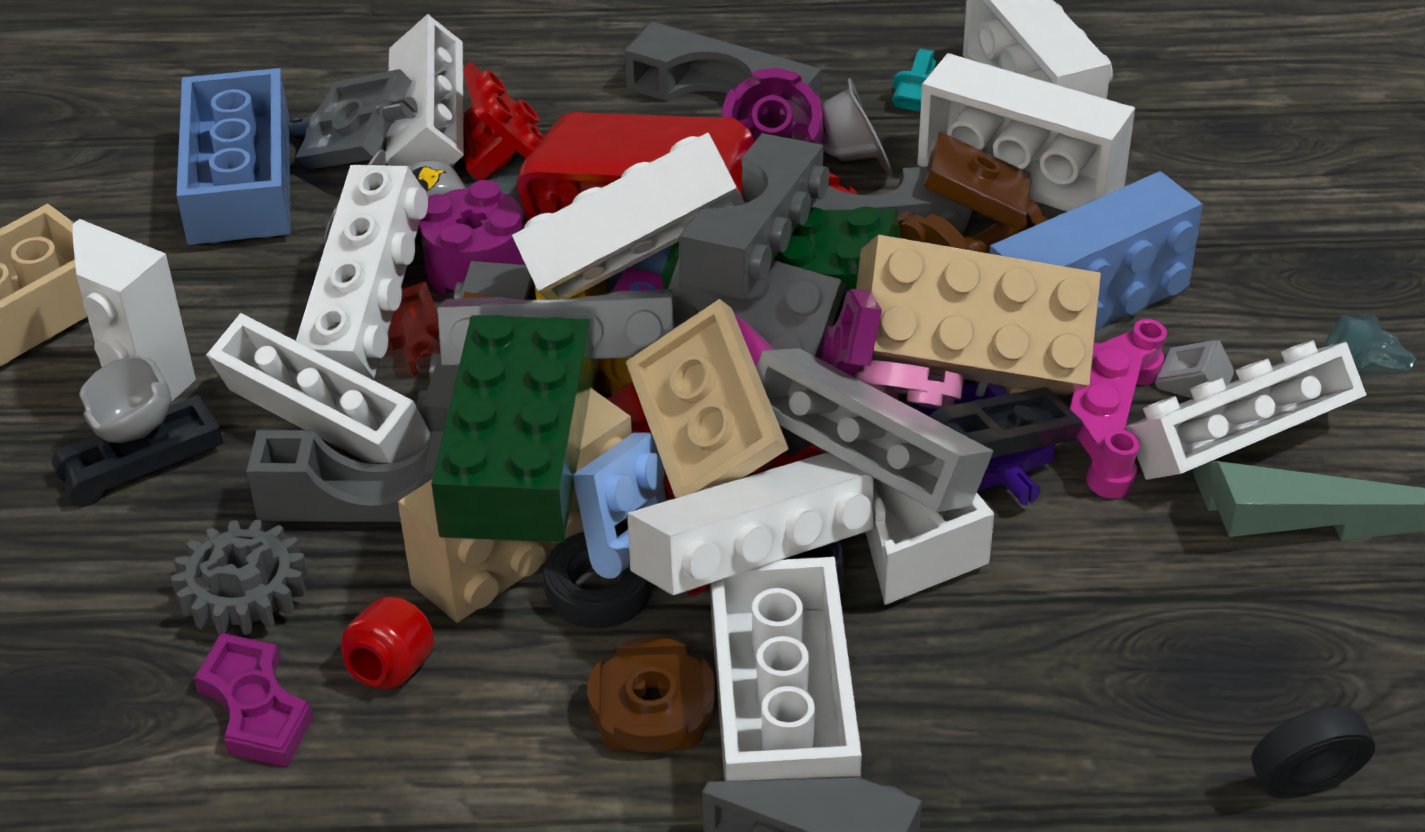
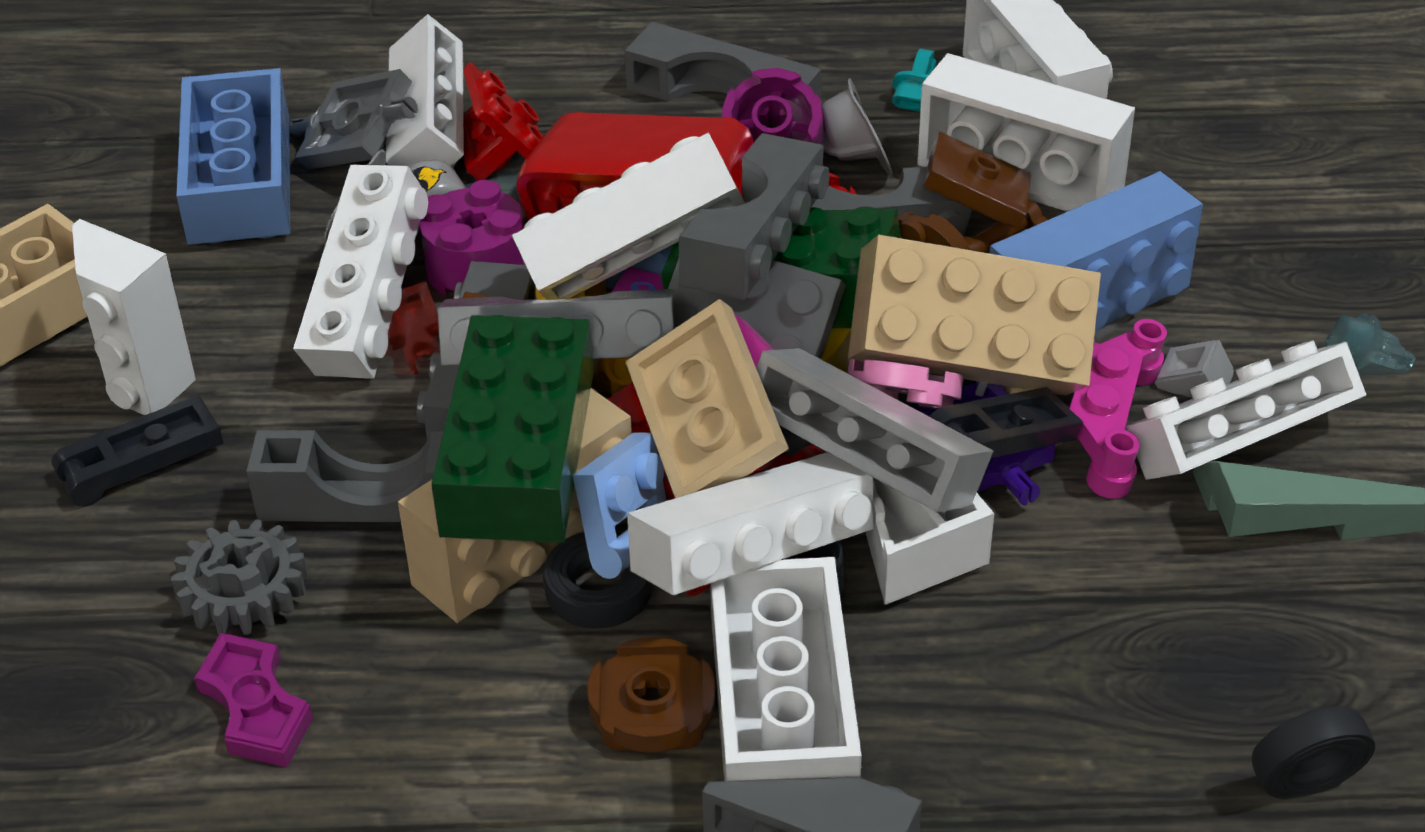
(126, 399): light grey hair -> none
(318, 393): white brick -> none
(387, 643): red head -> none
(854, 335): magenta tile -> none

